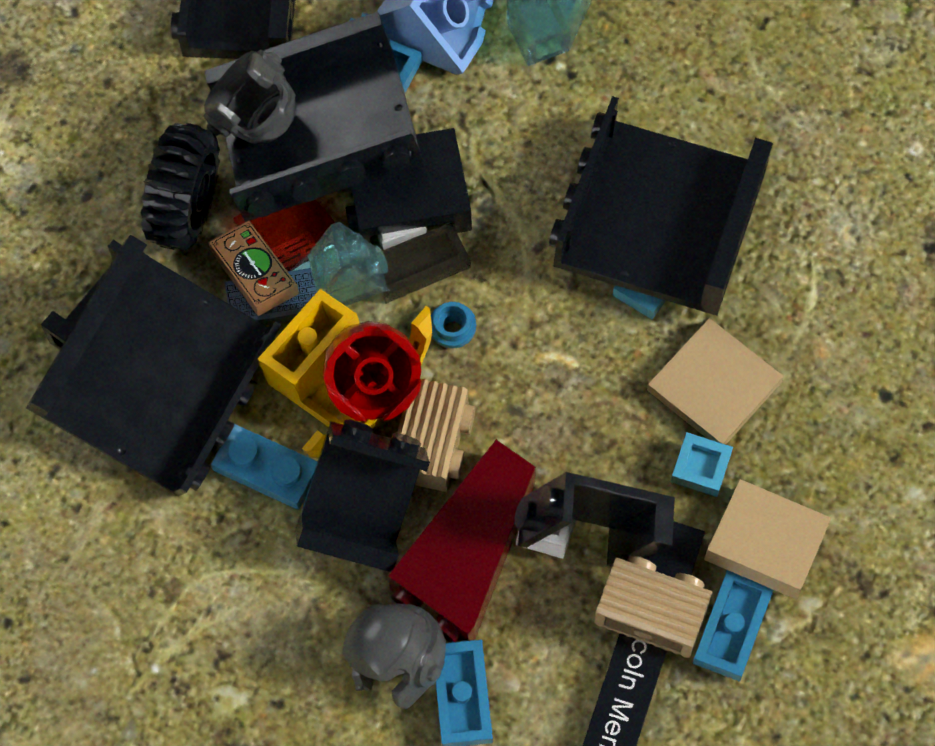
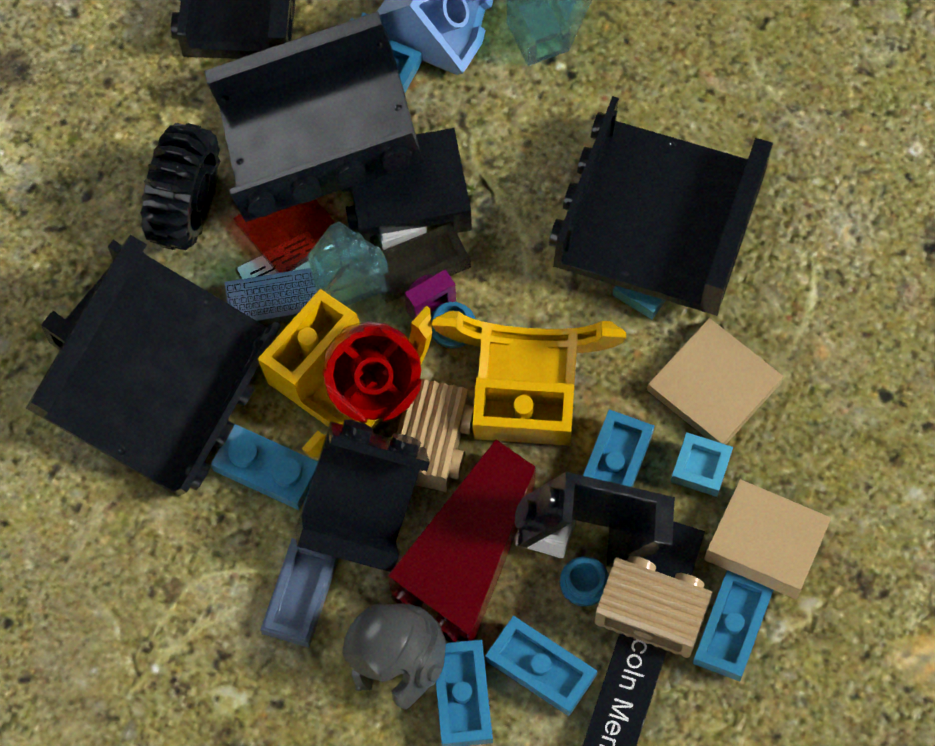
(252, 99): dark grey helmet -> none
(253, 268): medium nougat tile -> none
(299, 595): none -> sand blue tile
(430, 292): none -> magenta plate
(526, 375): none -> yellow piece
(541, 665): none -> dark azure plate
(583, 581): none -> dark azure plate
(619, 449): none -> dark azure plate

